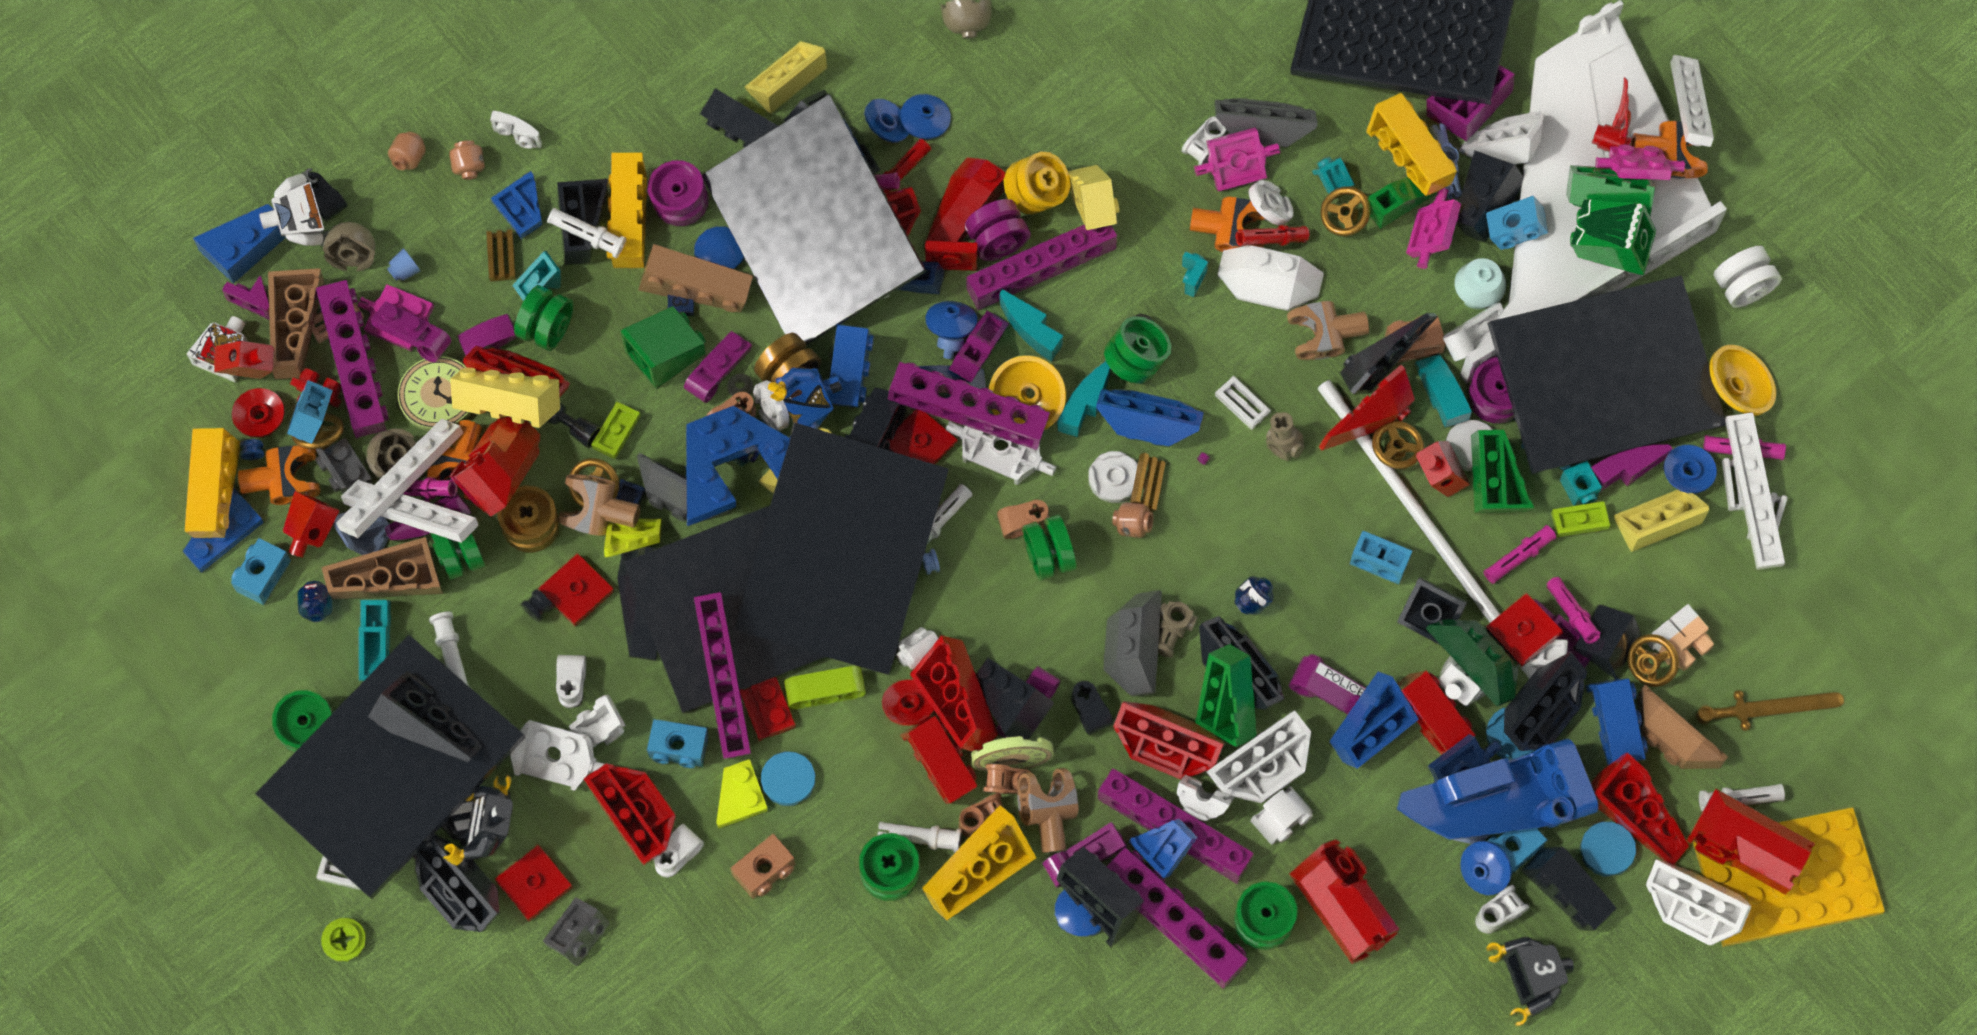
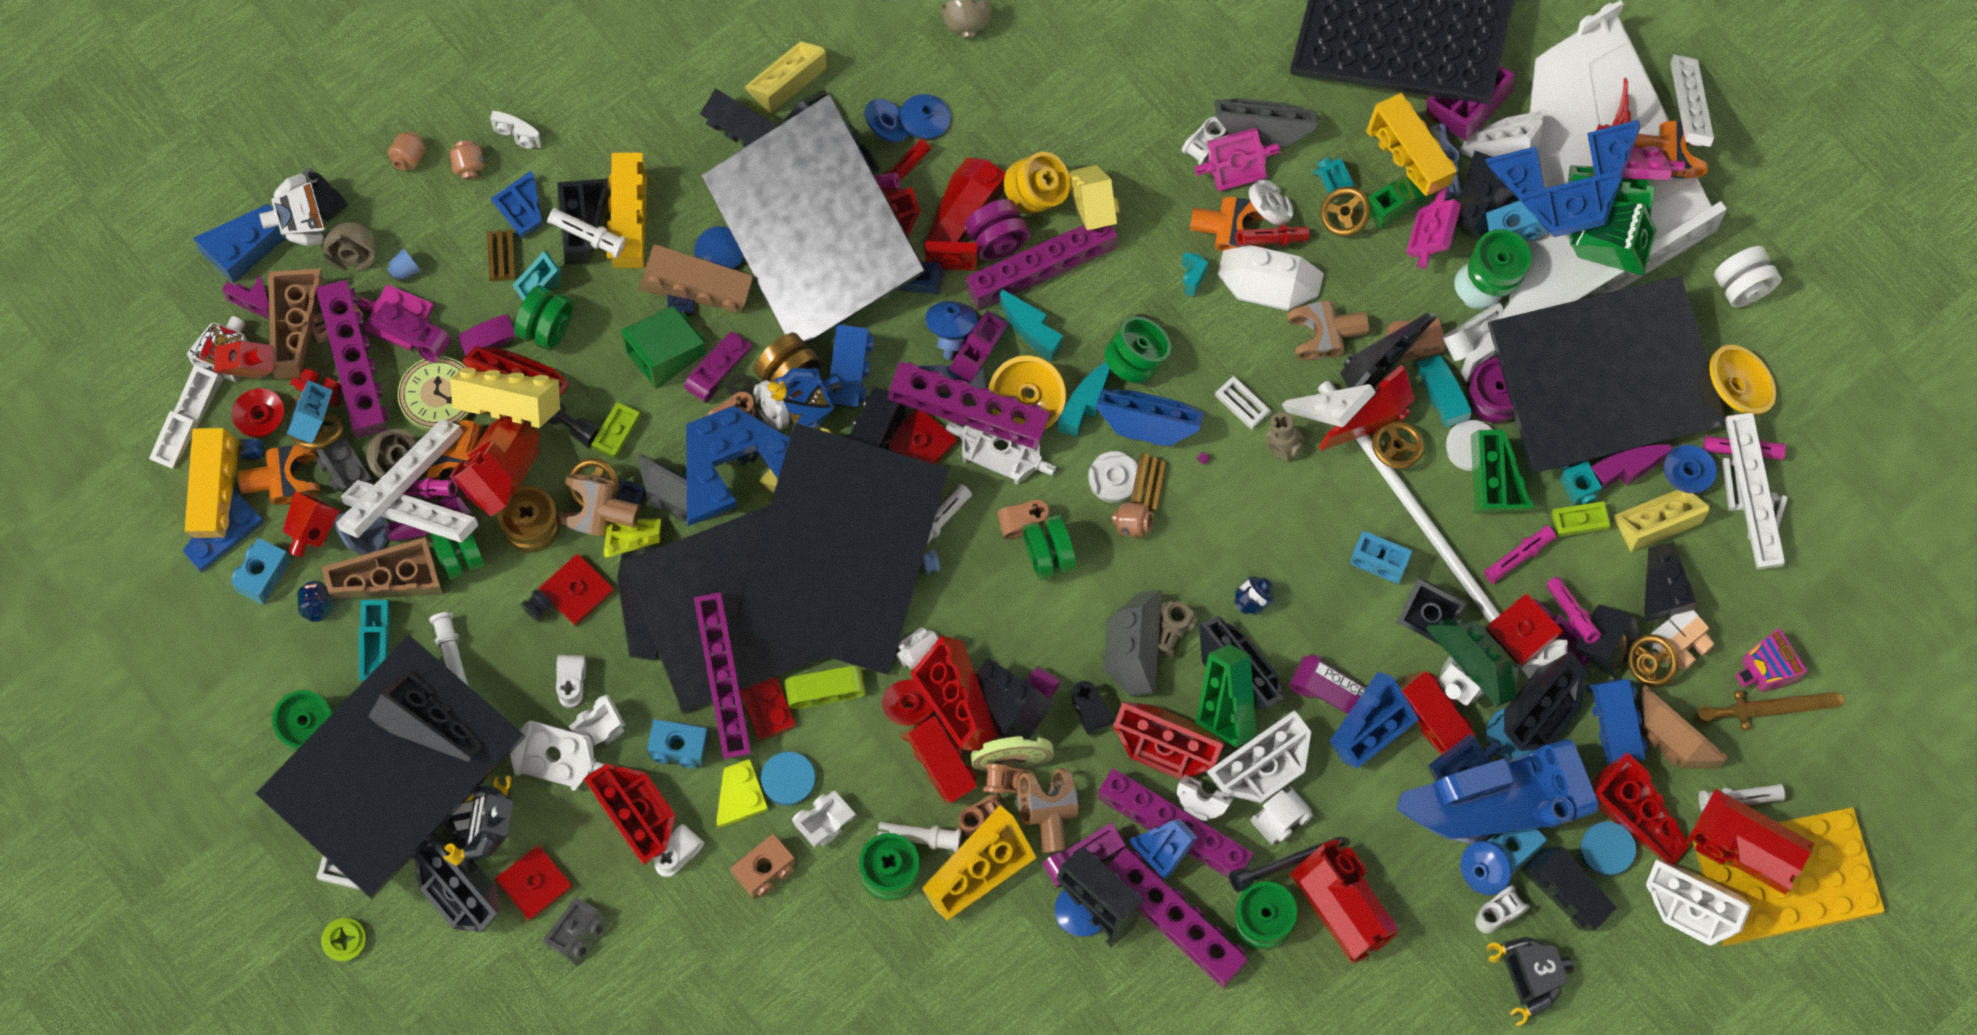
(187, 415): none -> white slope
(678, 193): magenta wheel -> none
(825, 820): none -> white cylinder
(1242, 878): none -> black piece
(1331, 407): none -> white wing
(1441, 464): red torso -> none
(1499, 262): none -> green wheel
(1577, 203): none -> blue wing
(1666, 584): none -> black wing
(1771, 664): none -> torso

